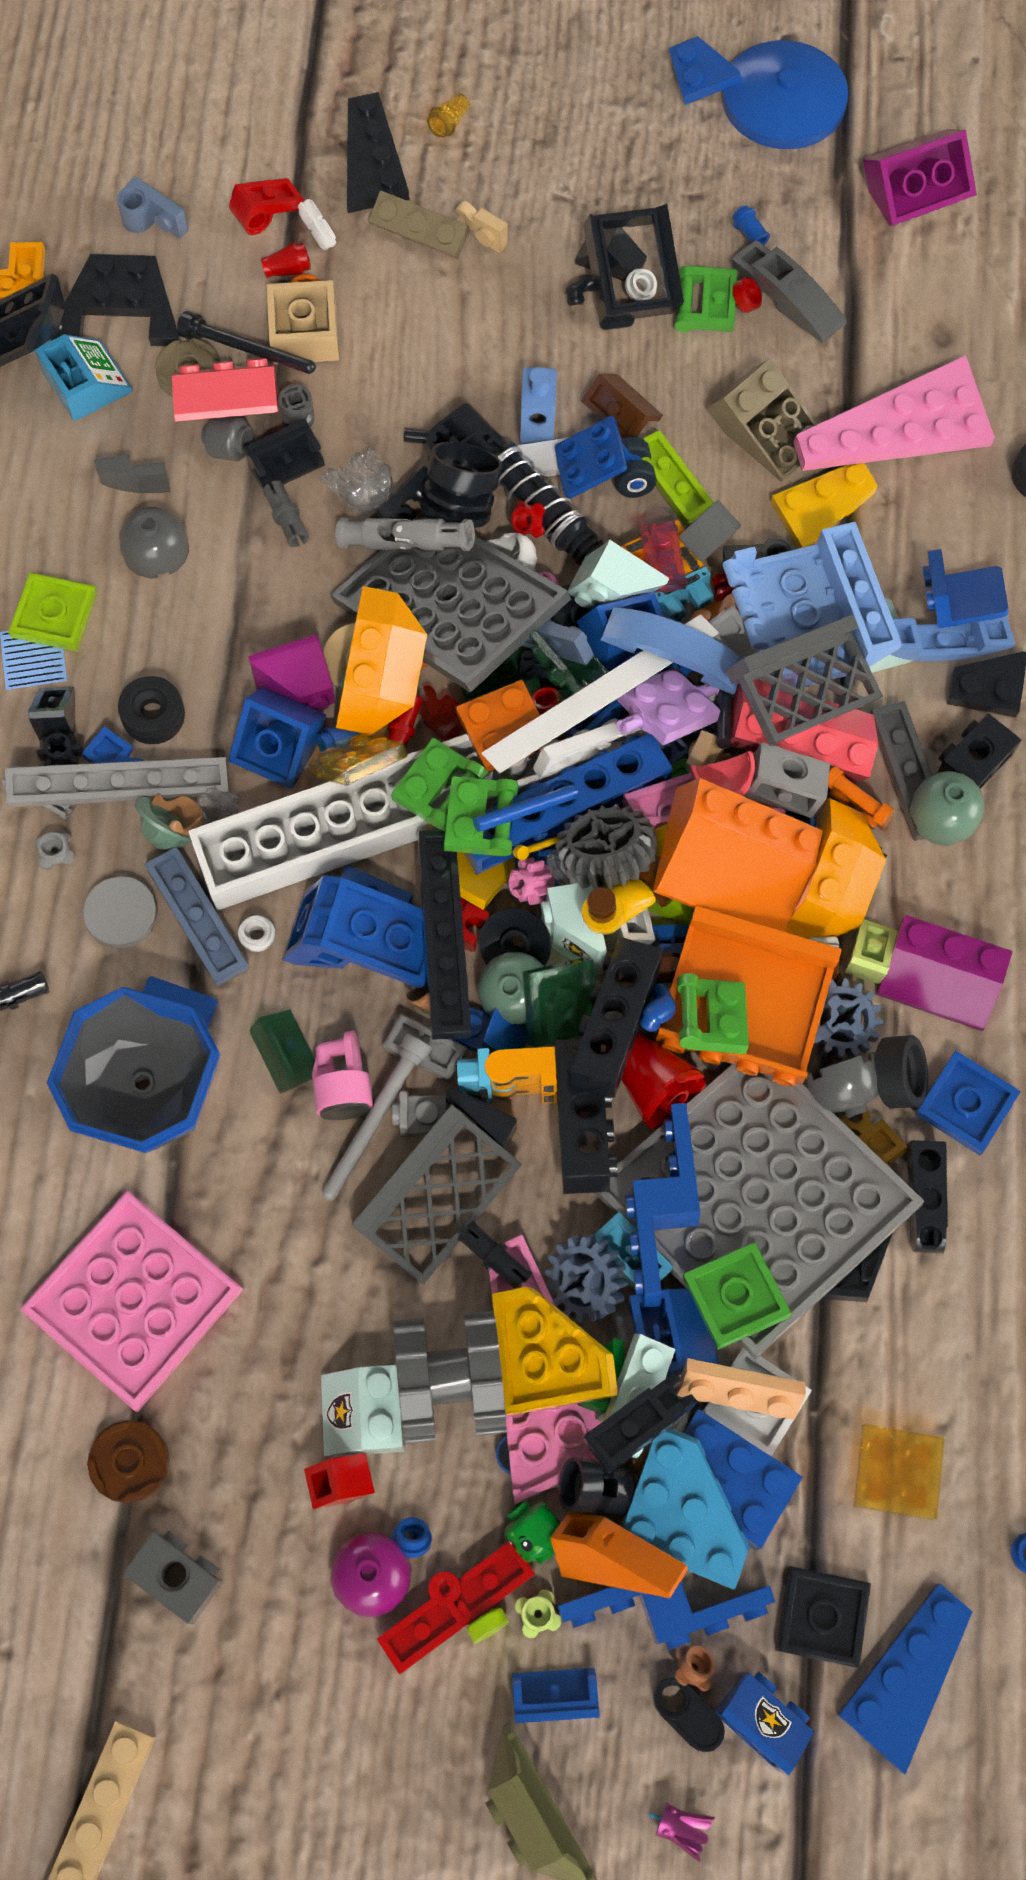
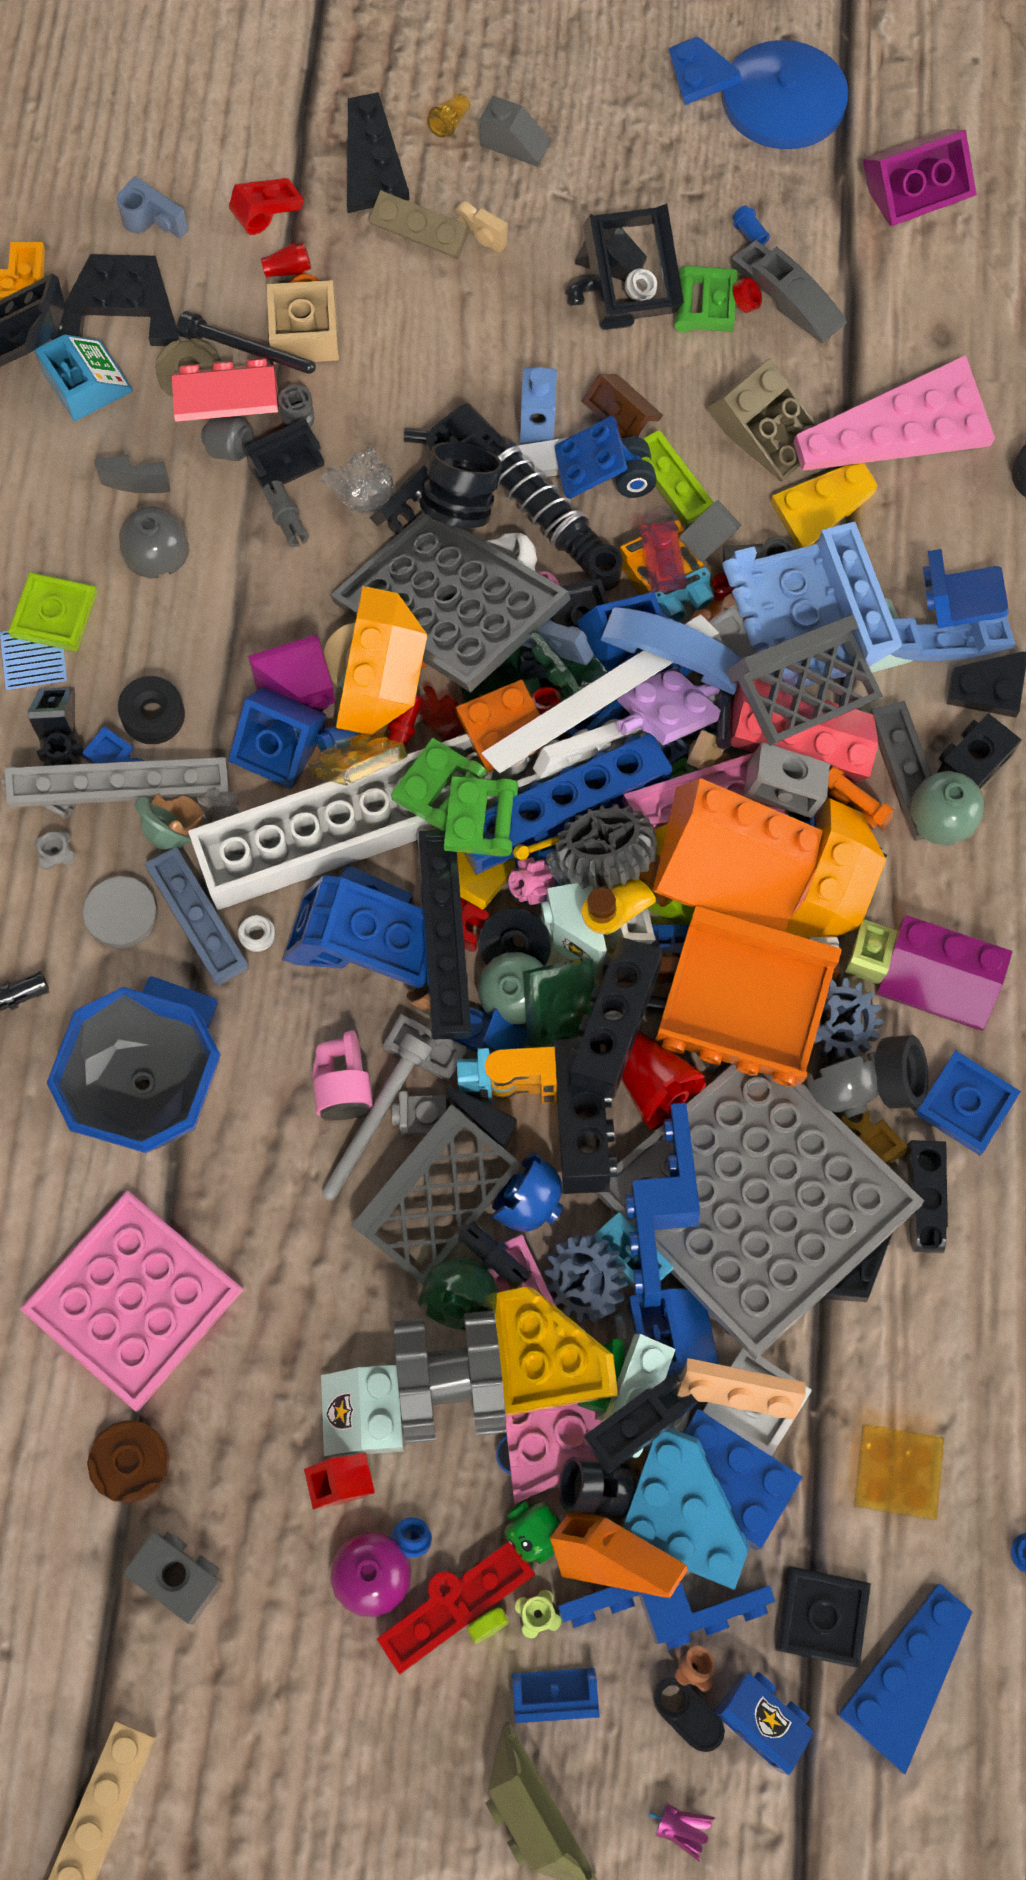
(283, 1050): clear green slope -> none
(320, 229): white piece -> none
(421, 533): light grey piece -> none
(458, 1289): none -> clear green cylinder
(512, 132): none -> dark grey slope
(520, 519): red plate -> none
(525, 808): blue bar -> none
(530, 1196): none -> blue cylinder
(613, 575): light aqua slope -> none
(659, 1009): blue arm -> none
(724, 1015): bright green plate -> none
(732, 774): coral helmet -> none
(736, 1295): bright green plate -> none

